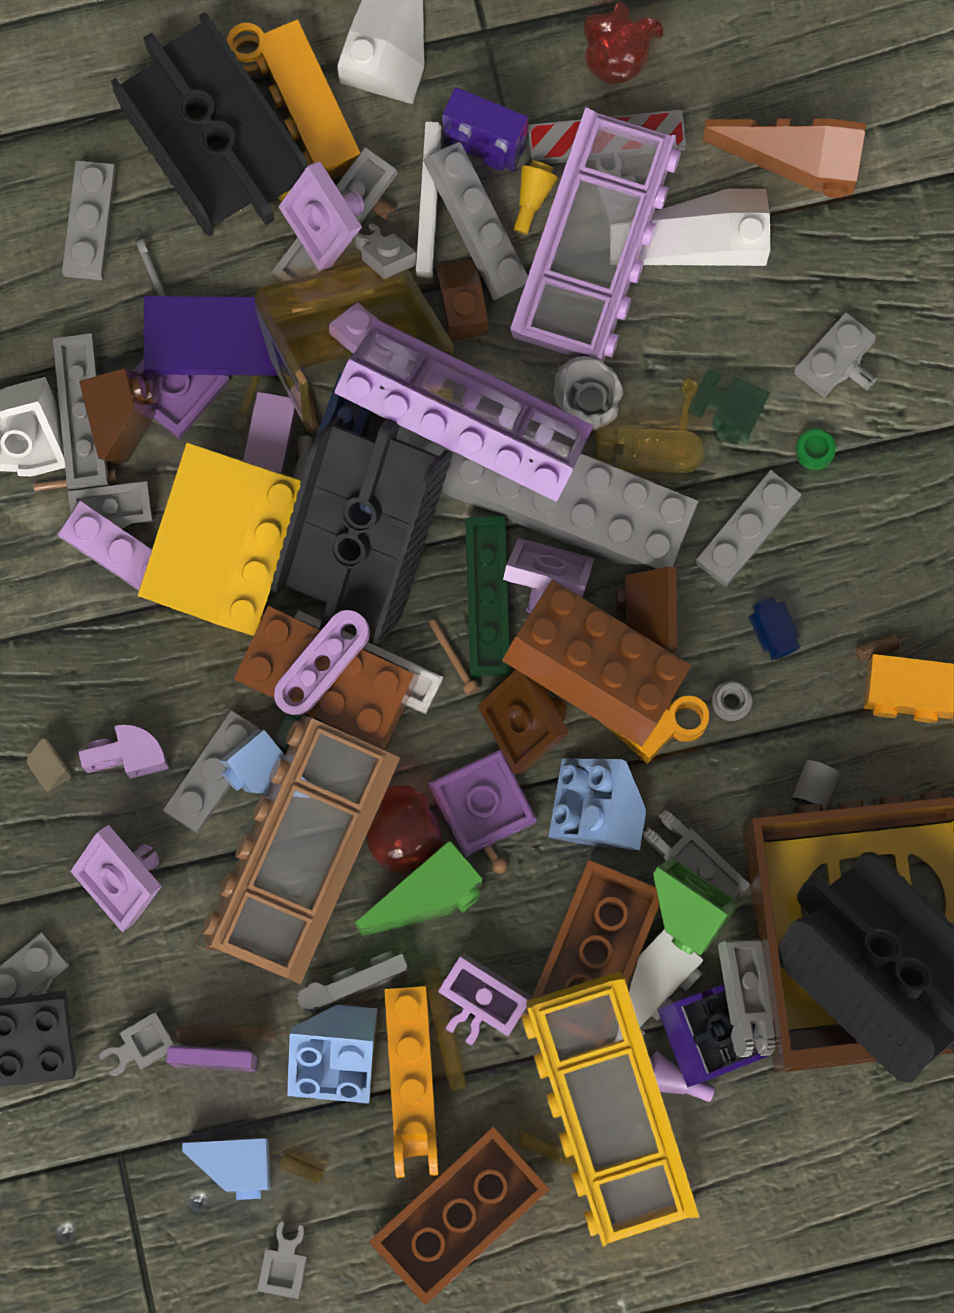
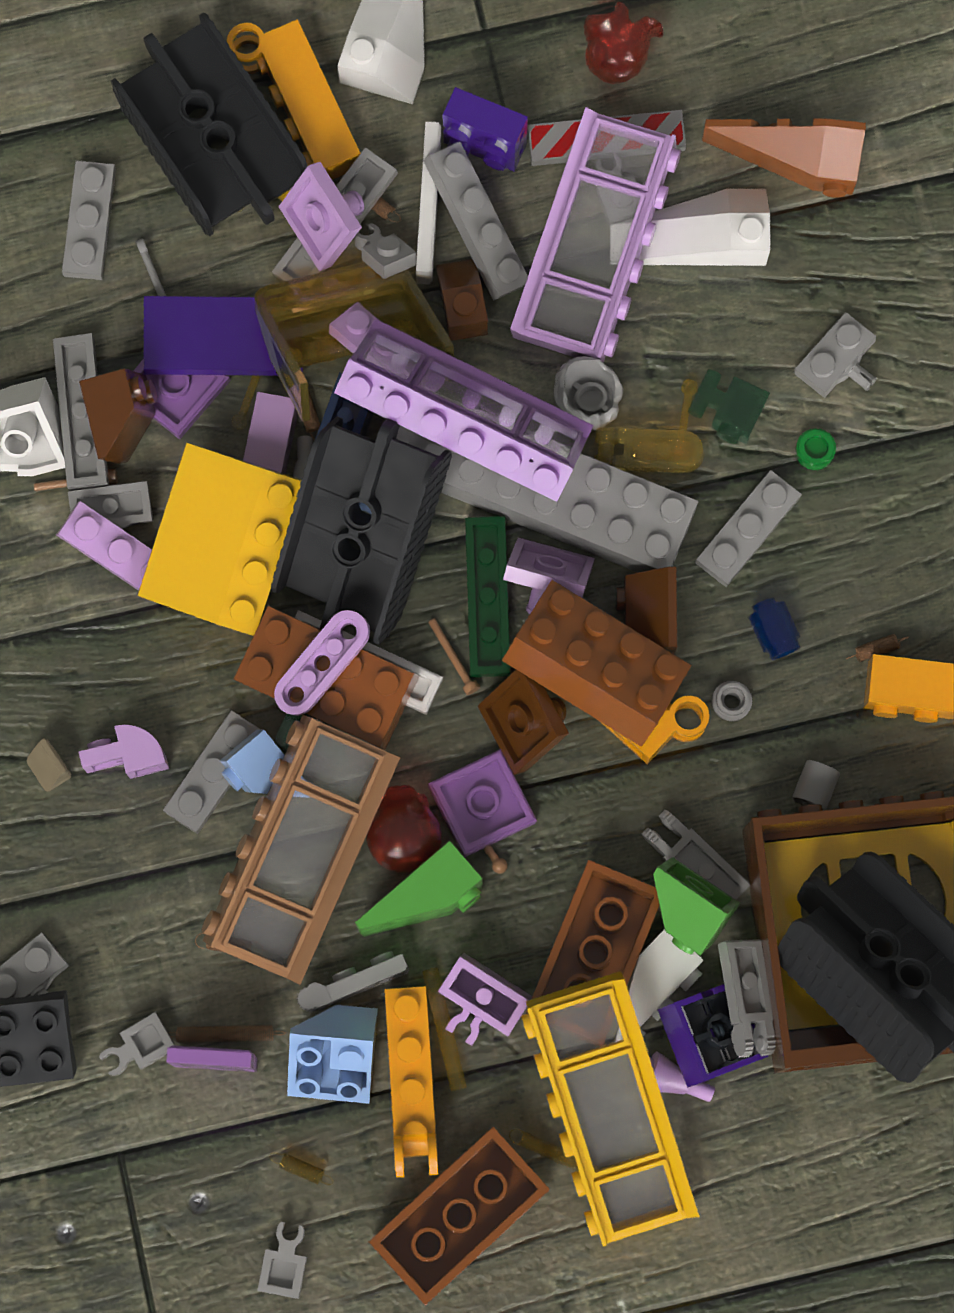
(117, 877): lavender tile -> none
(234, 1164): light blue slope -> none
(534, 188): yellow cone -> none
(598, 804): light blue slope -> none

